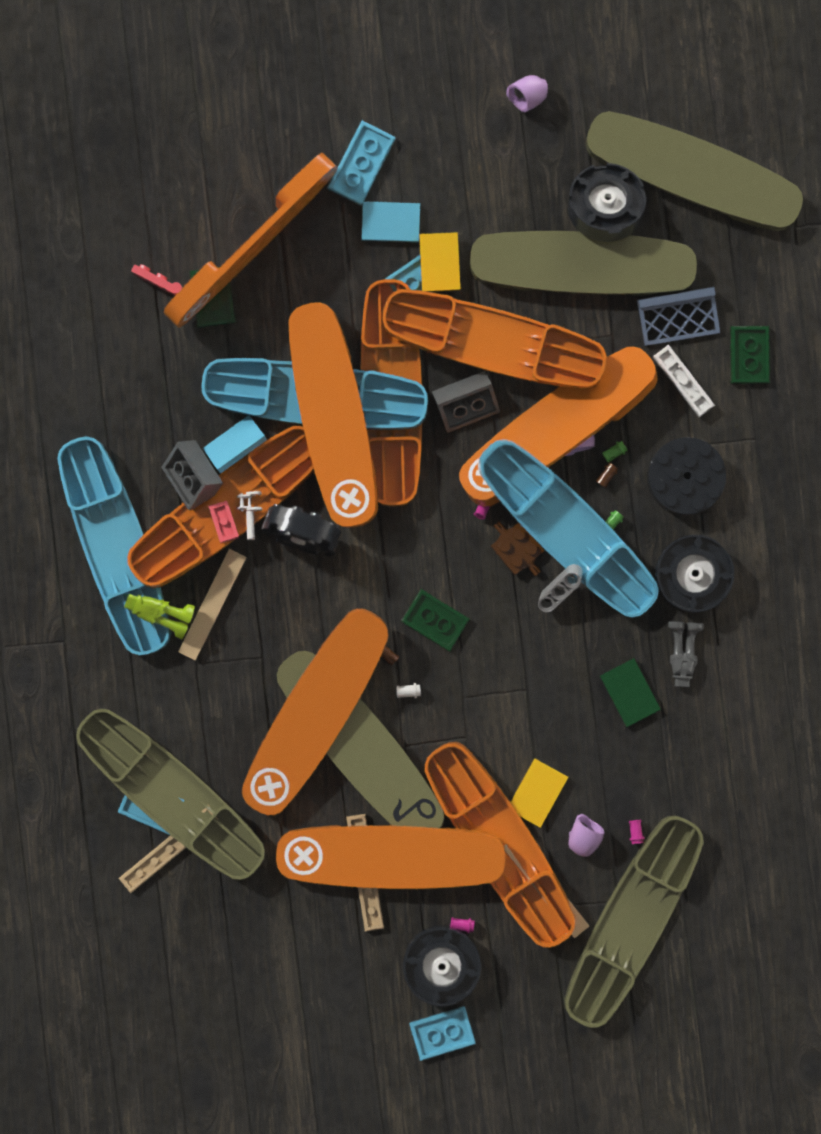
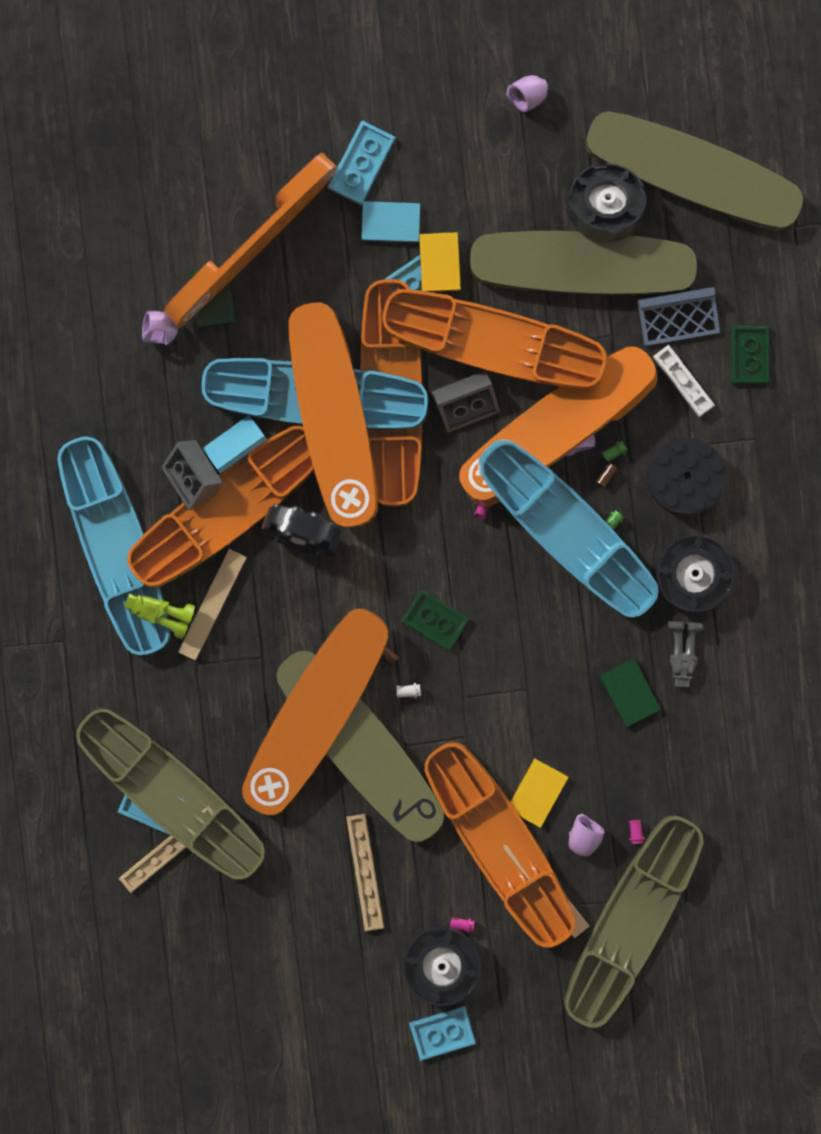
(158, 280): coral plate -> none
(158, 328): none -> lavender piece
(223, 522): coral plate -> none
(250, 512): white piece -> none
(391, 856): orange piece -> none
(517, 548): reddish brown plate -> none
(562, 580): light grey beam -> none

